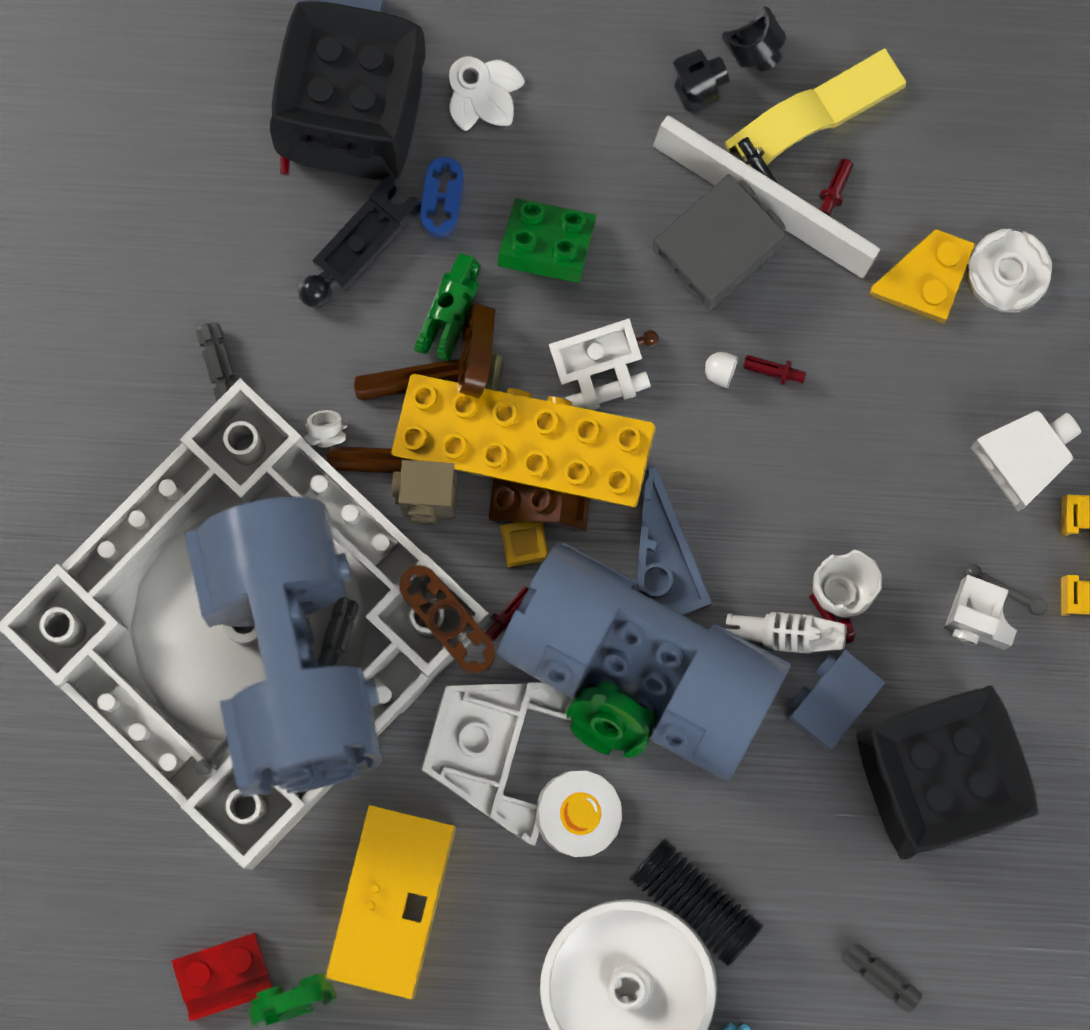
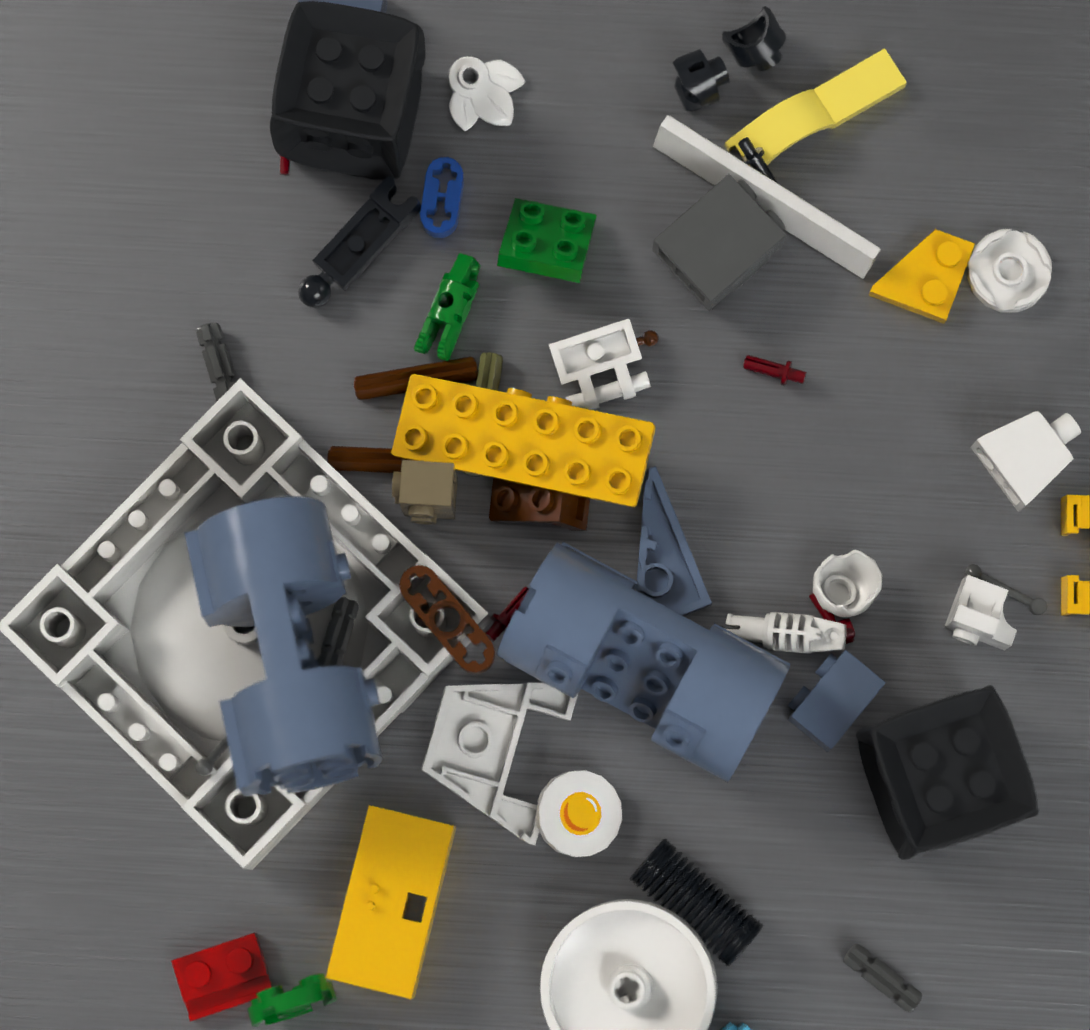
(325, 429): white plate -> none
(476, 350): reddish brown beam -> none
(524, 544): yellow tile -> none
(610, 720): green plate -> none
(721, 368): white hinge -> none
(832, 196): dark red piece -> none

